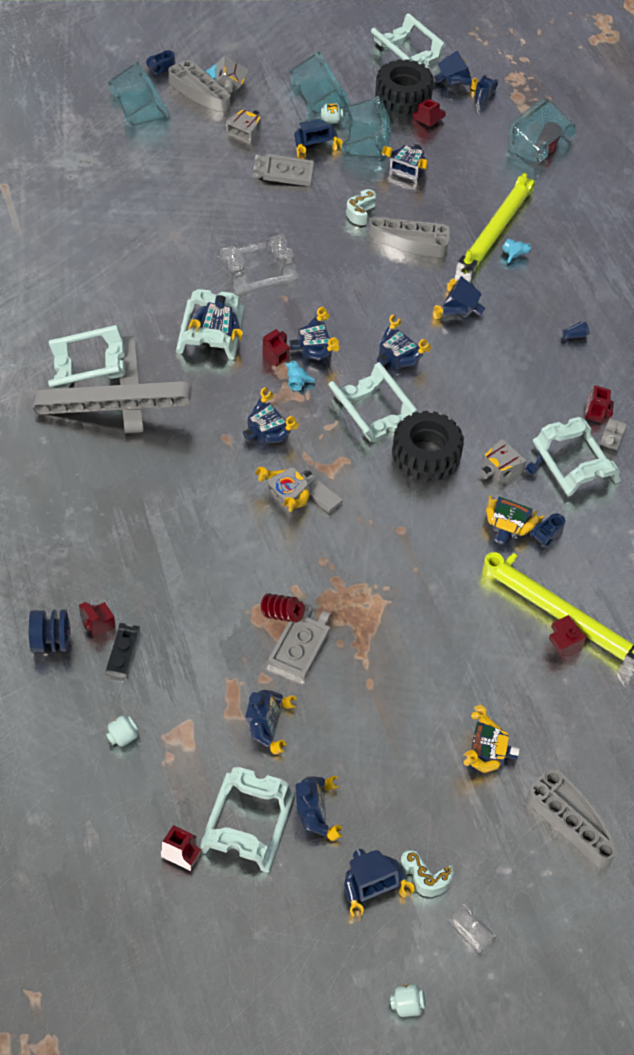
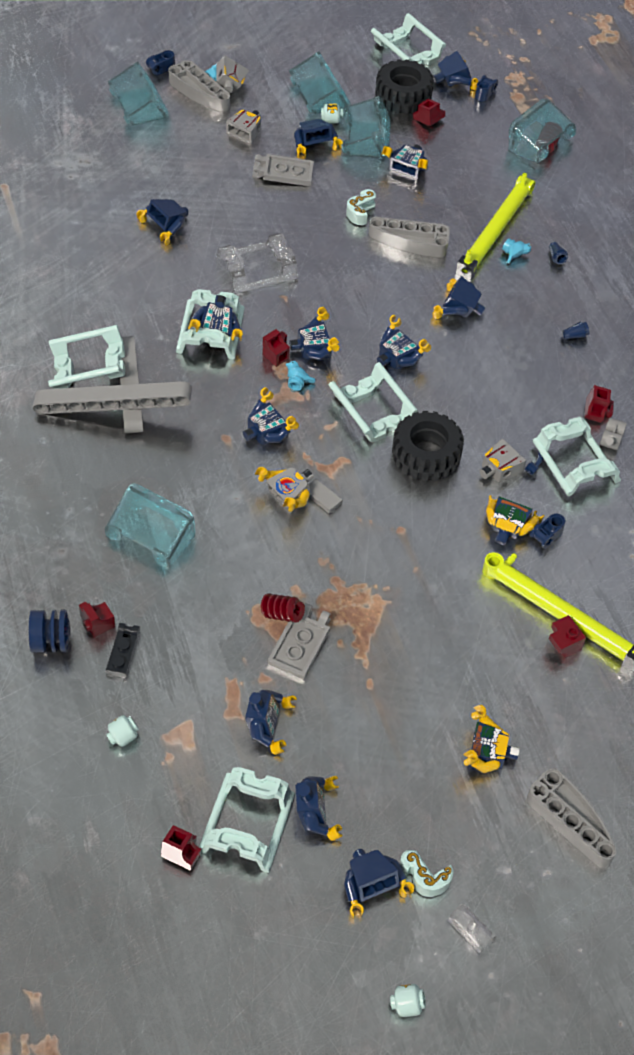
(152, 523): none -> clear light blue windscreen
(166, 214): none -> dark blue torso
(558, 254): none -> dark blue cone

